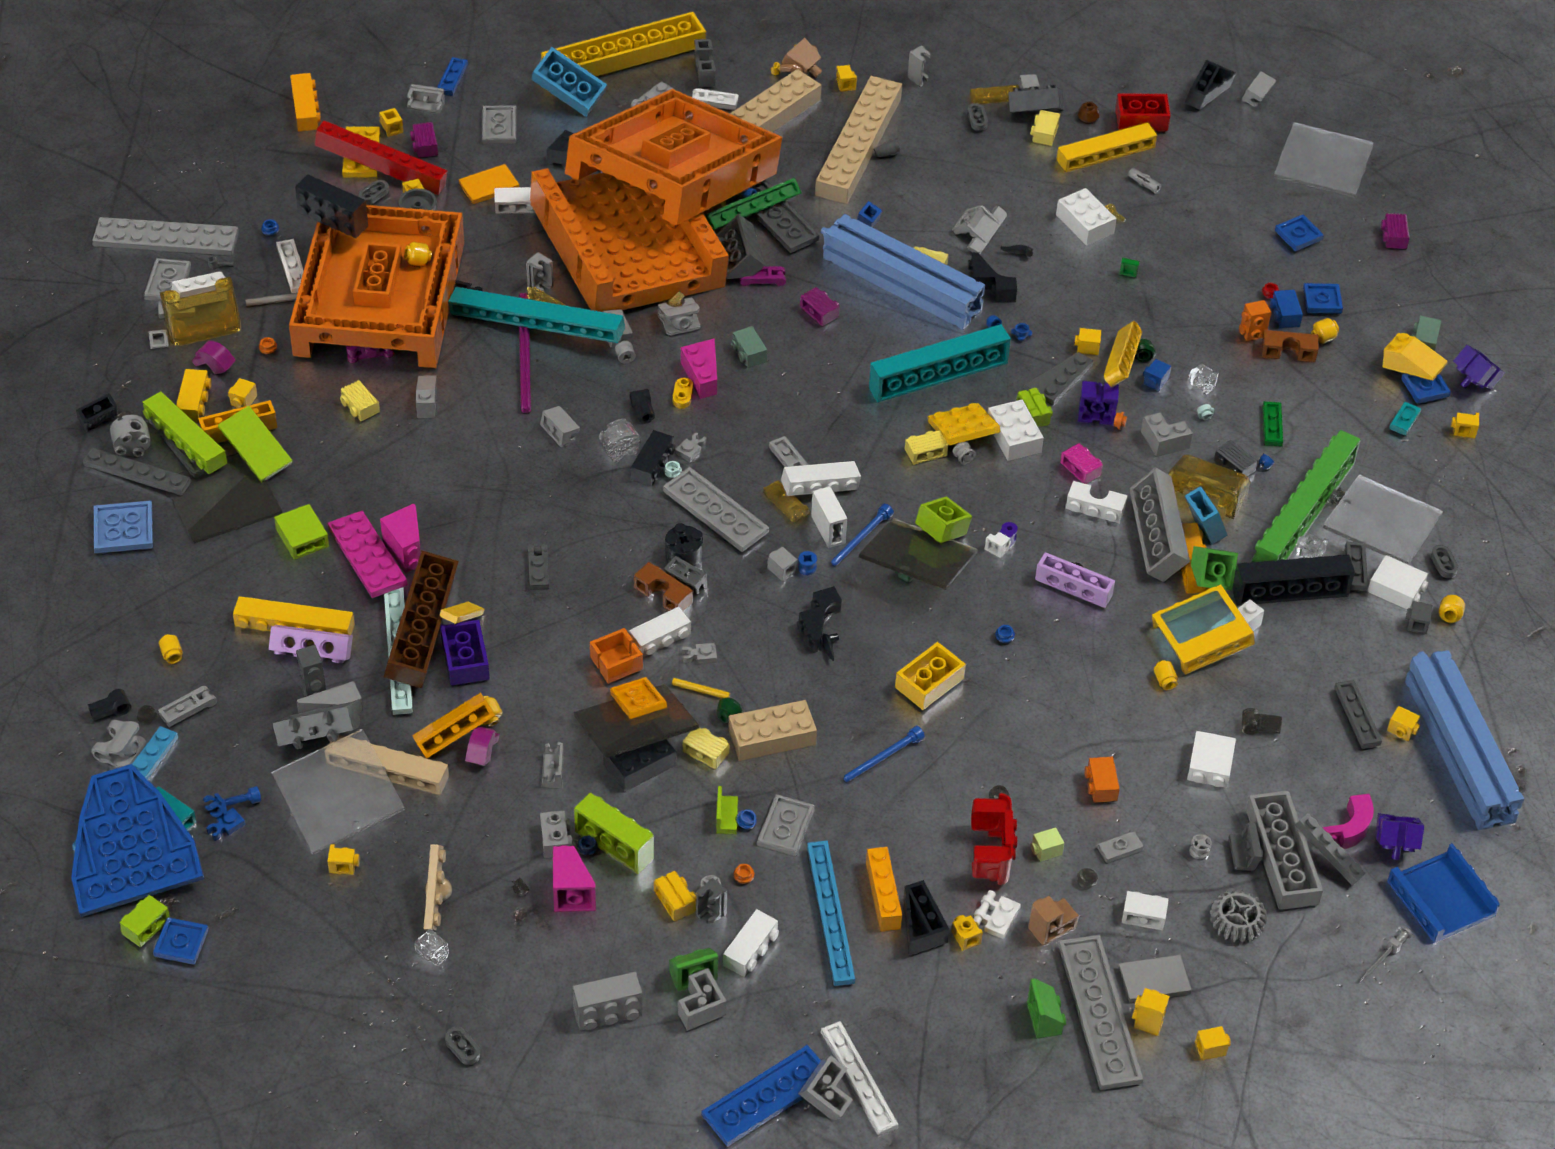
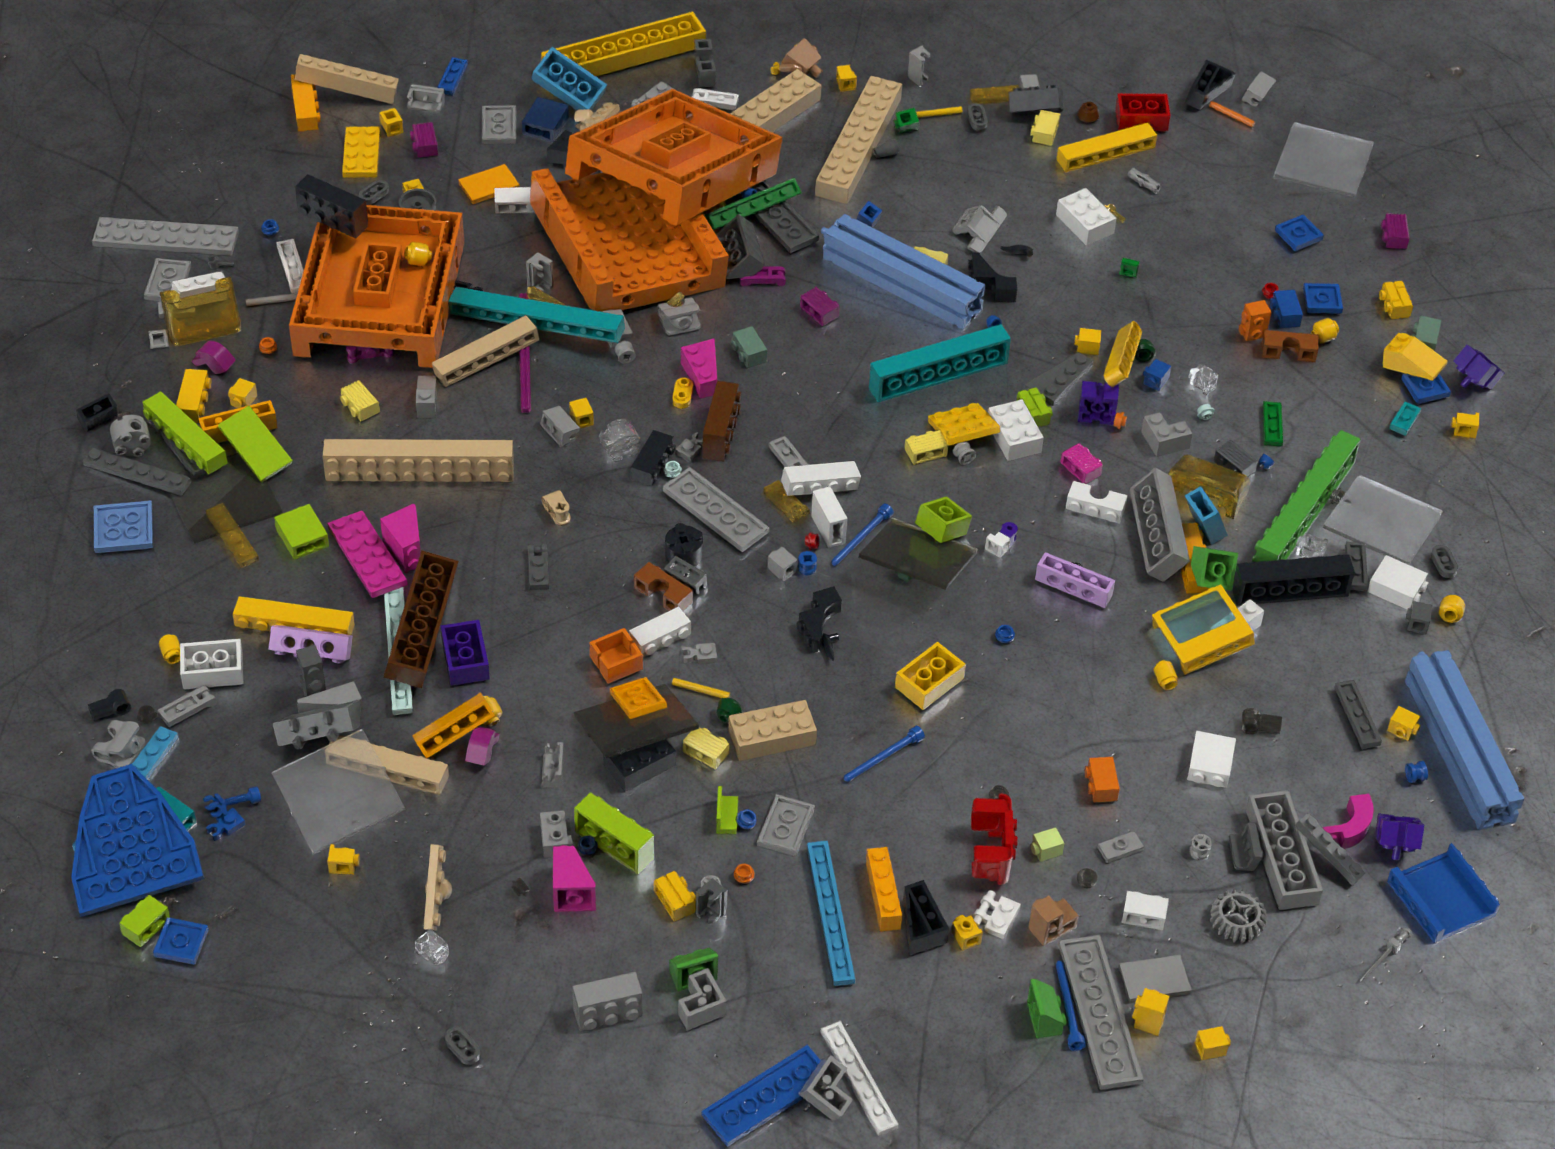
(211, 663): none -> white brick
(232, 535): none -> clear yellow plate
(346, 78): none -> tan brick
(380, 157): red brick -> none
(418, 460): none -> tan brick
(461, 612): yellow tile -> none
(485, 351): none -> tan brick
(545, 119): none -> dark blue brick
(557, 507): none -> tan piece
(581, 413): none -> yellow brick
(588, 118): none -> tan plate
(642, 403): black piece -> none
(721, 421): none -> reddish brown brick
(750, 943): white brick -> none
(812, 541): none -> red plate
(906, 120): none -> green brick
(938, 112): none -> yellow bar
(1021, 331): blue plate -> none
(1076, 1039): none -> blue piece
(1232, 114): none -> orange bar
(1396, 300): none -> yellow brick
(1416, 771): none -> blue wheel

